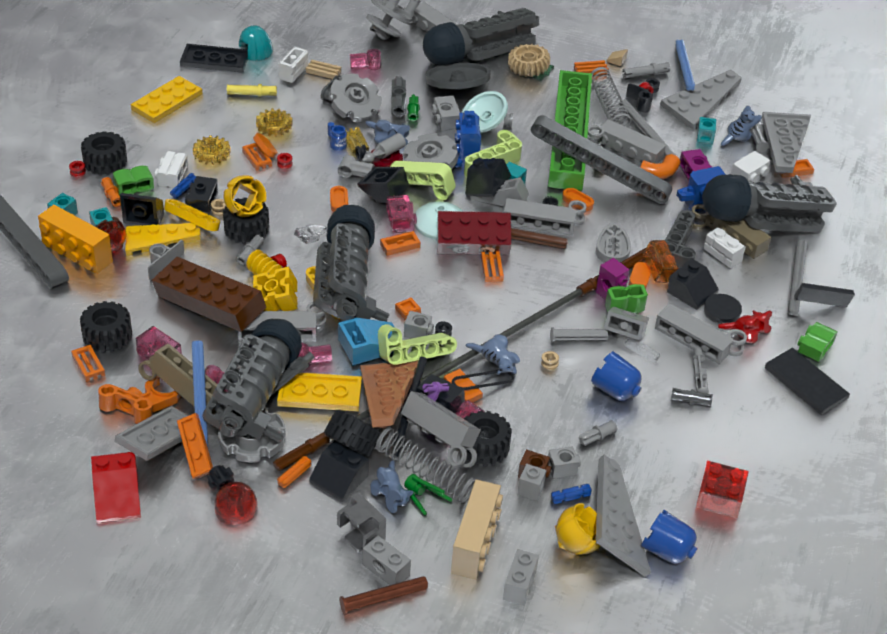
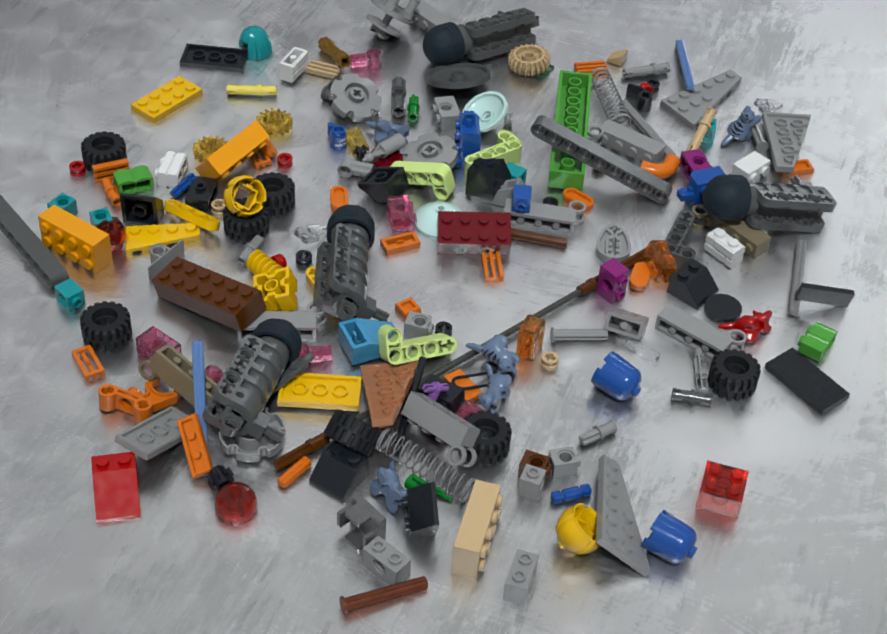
(70, 295): none -> teal brick
(109, 169): none -> orange tile
(234, 152): none -> light orange piece
(279, 193): none -> black tyre
(303, 254): none -> black bush
(331, 49): none -> pearl gold axle
(421, 510): none -> black slope
(497, 389): none -> sand blue animal
(521, 198): none -> blue brick
(530, 337): none -> clear orange brick
(628, 298): bright green brick -> none
(704, 125): none -> tan pin
(734, 374): none -> black tyre
(767, 105): none -> clear plate

